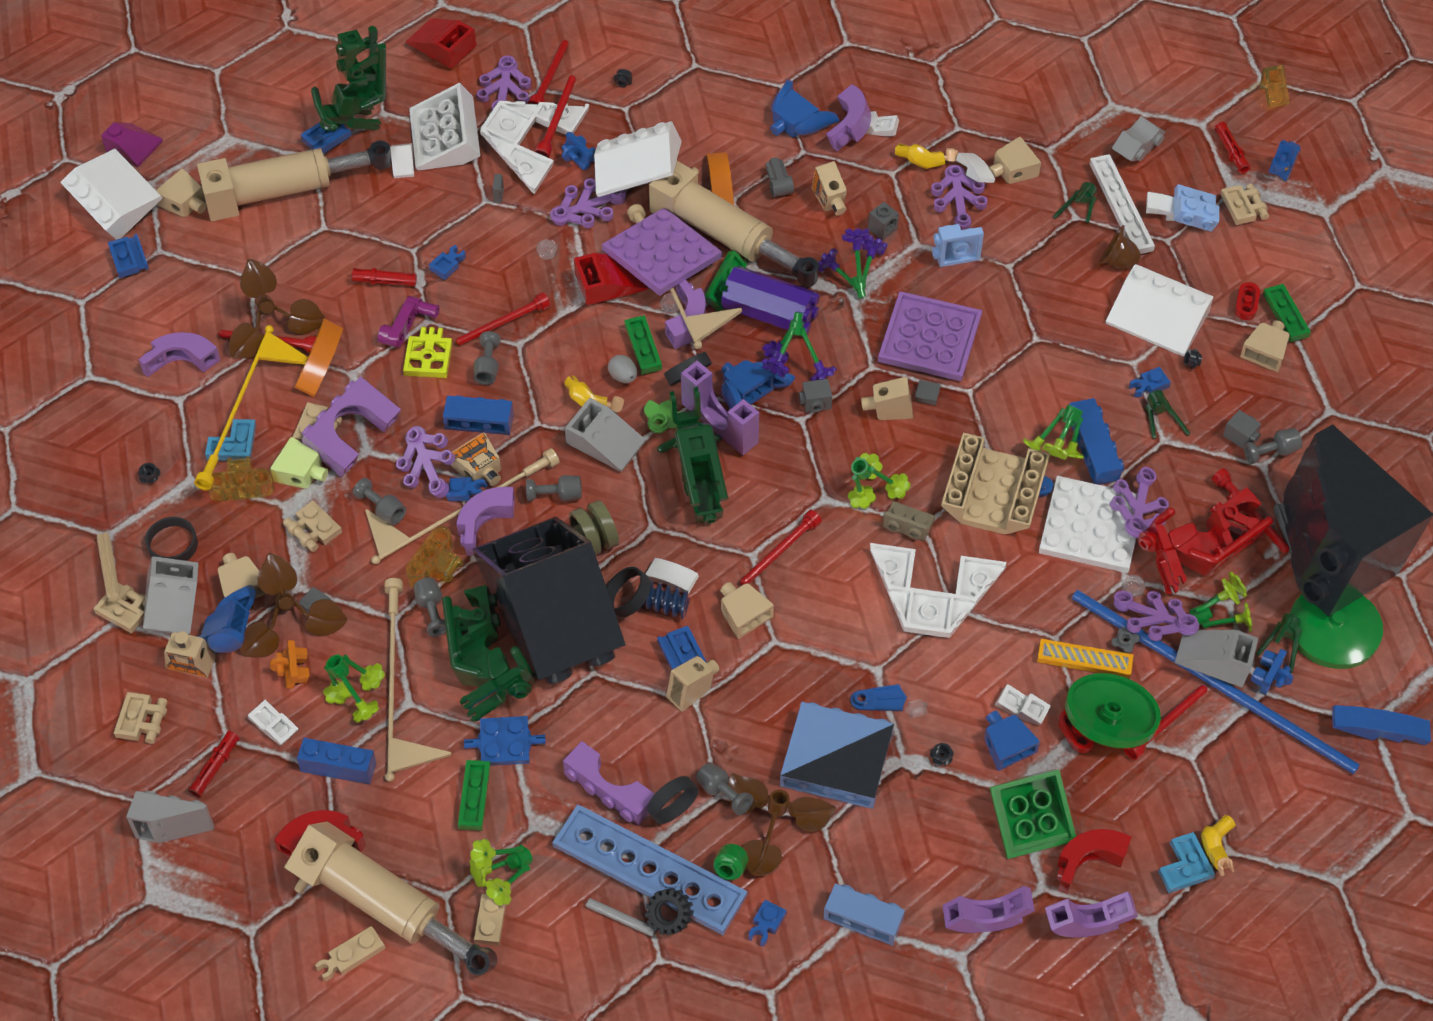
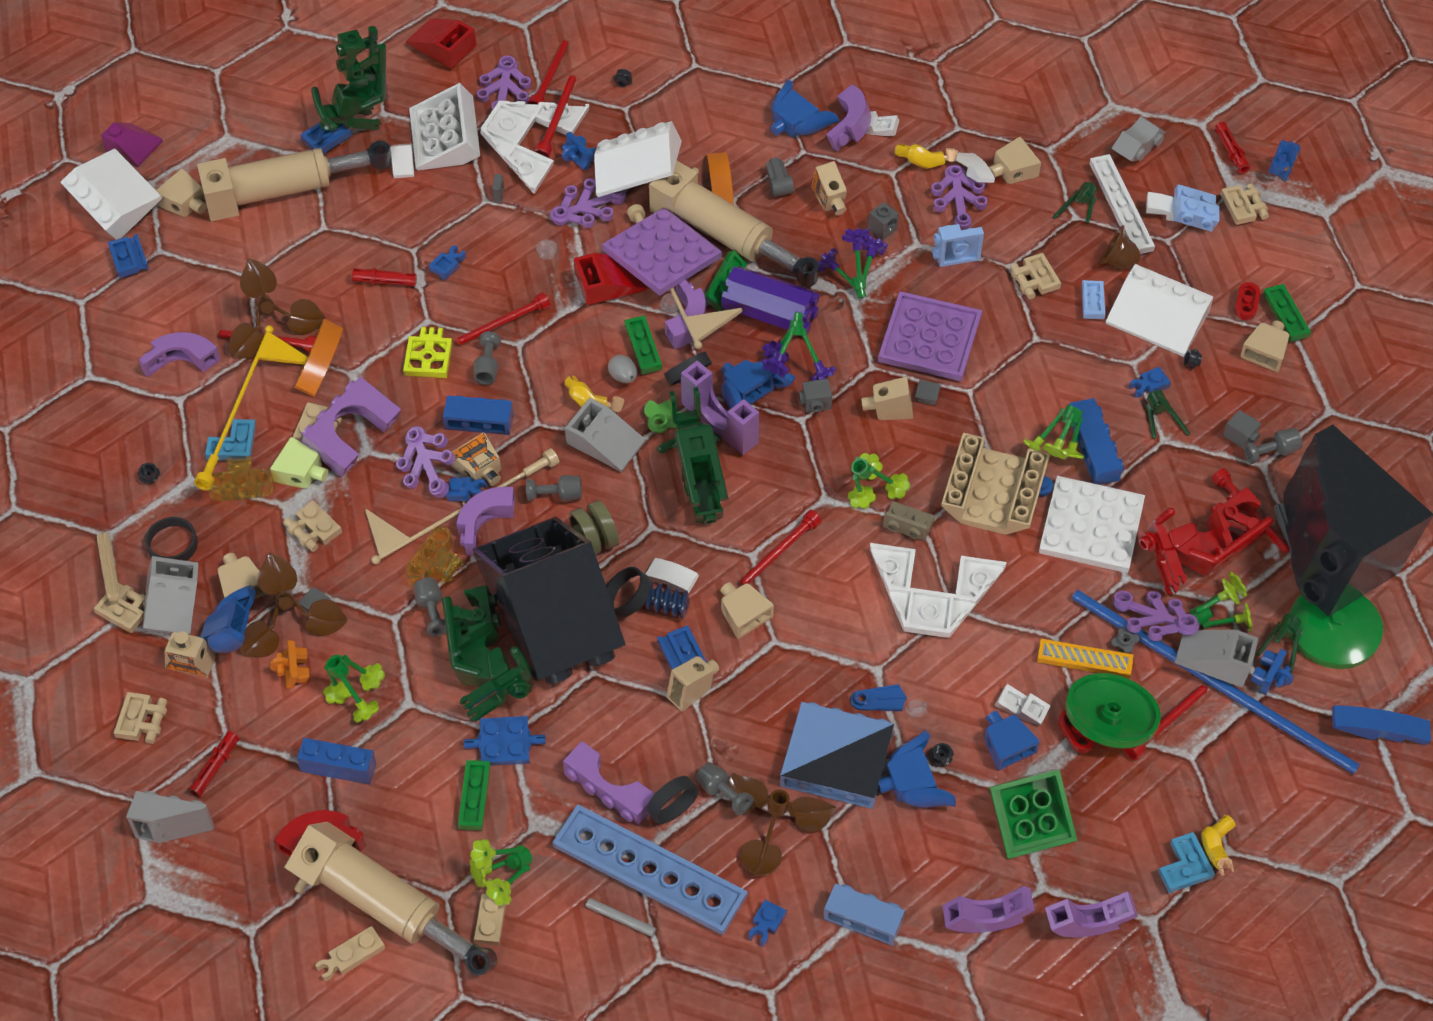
(272, 723): white slope -> none
(387, 507): dark grey piece -> none
(397, 333): magenta beam -> none
(402, 753): tan piece -> none
(656, 918): black tyre -> none
(730, 862): green head -> none
(912, 777): none -> blue torso
(1041, 273): none -> tan plate
(1089, 846): red arch -> none
(1093, 299): none -> light blue plate
(1134, 523): medium lavender plant -> none
(1134, 585): clear plate -> none
(1275, 86): clear yellow slope -> none

